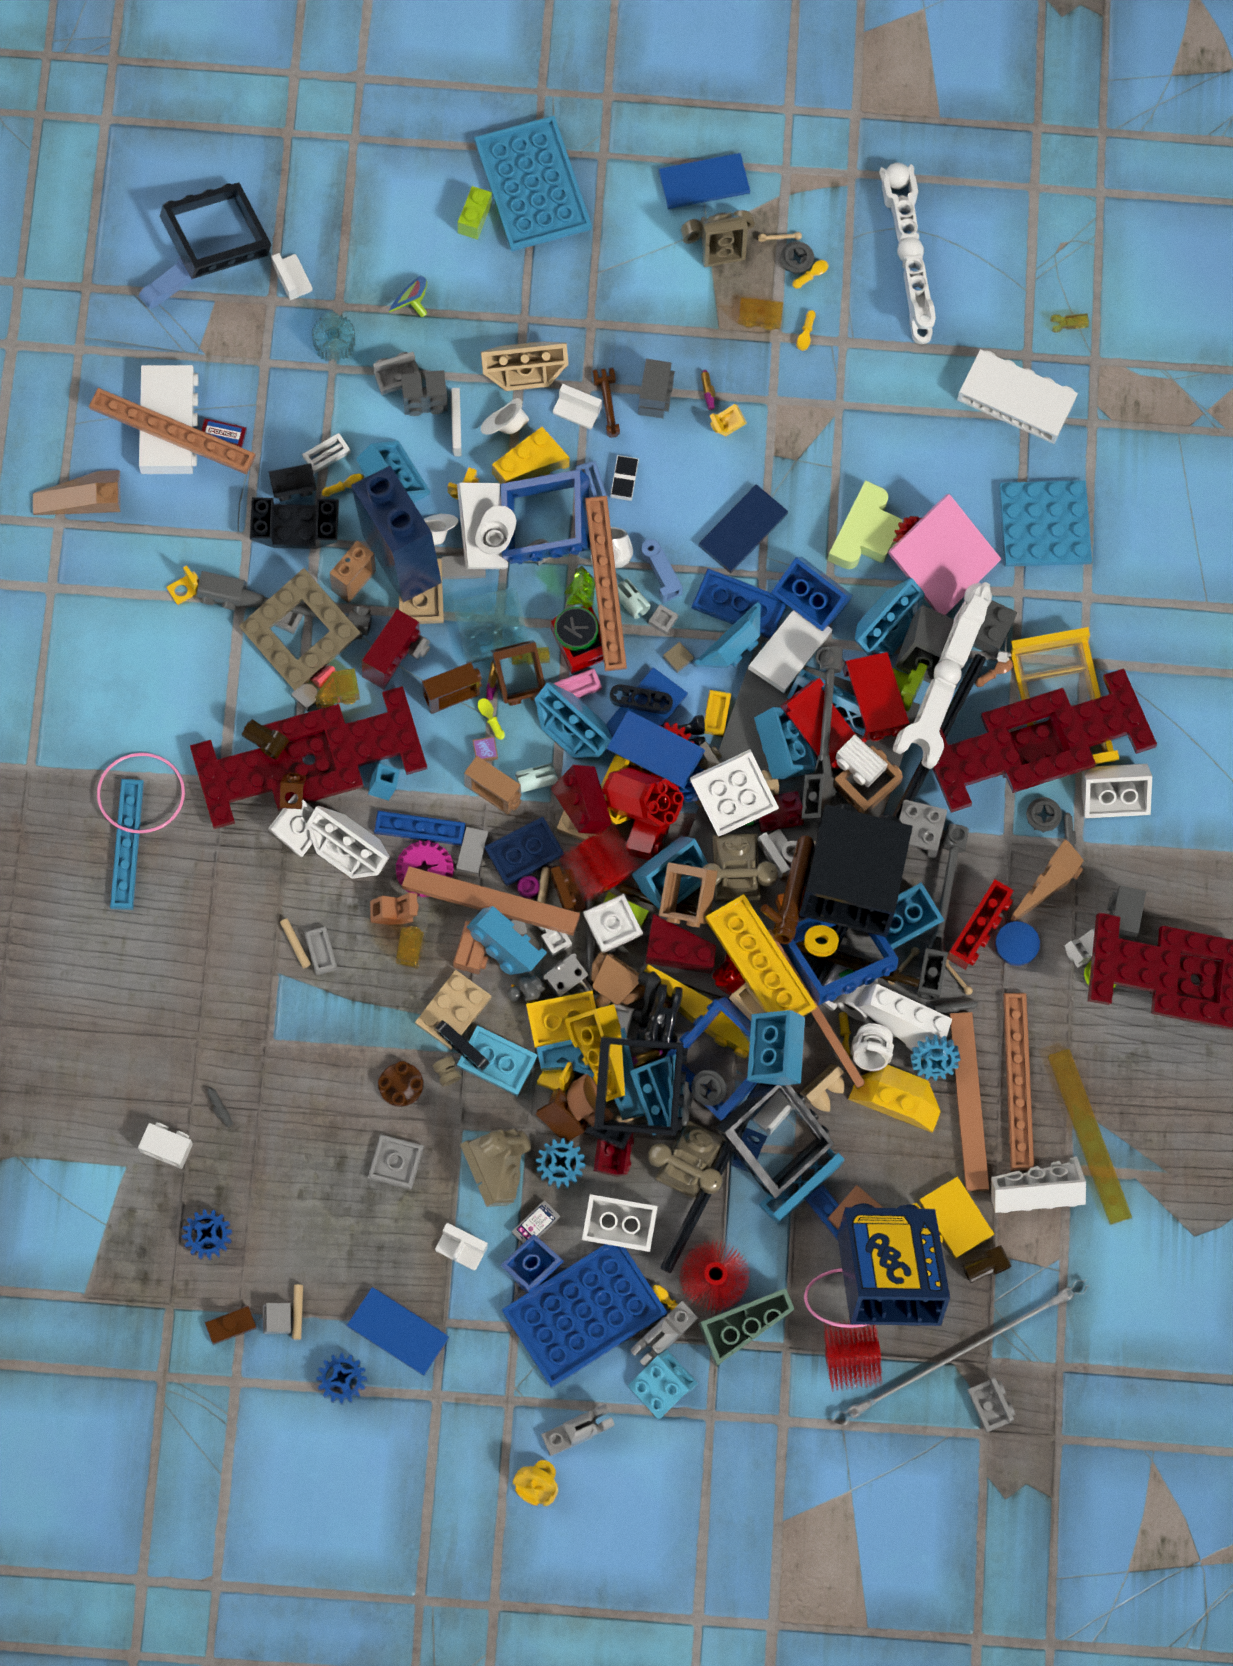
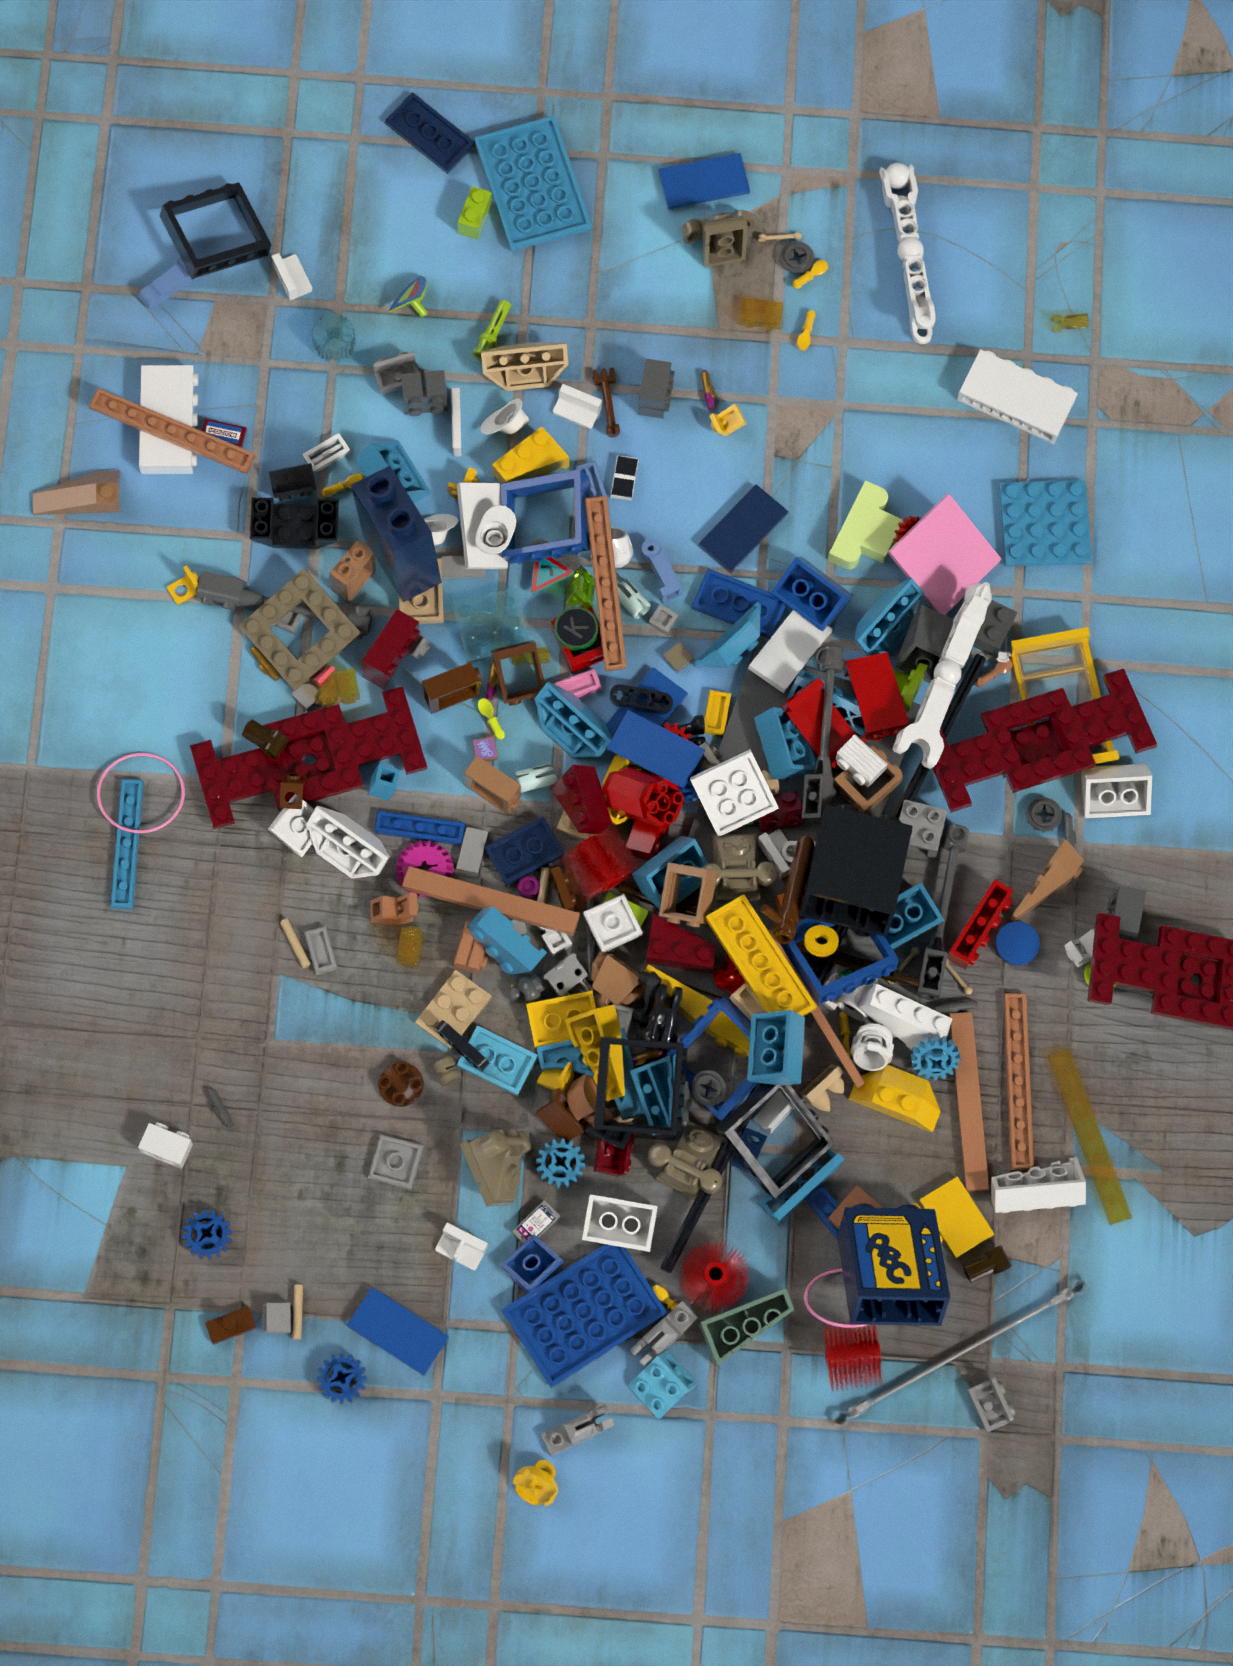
(264, 664): none -> pearl gold piece
(430, 133): none -> dark blue tile
(489, 337): none -> lime pin
(548, 573): none -> piece

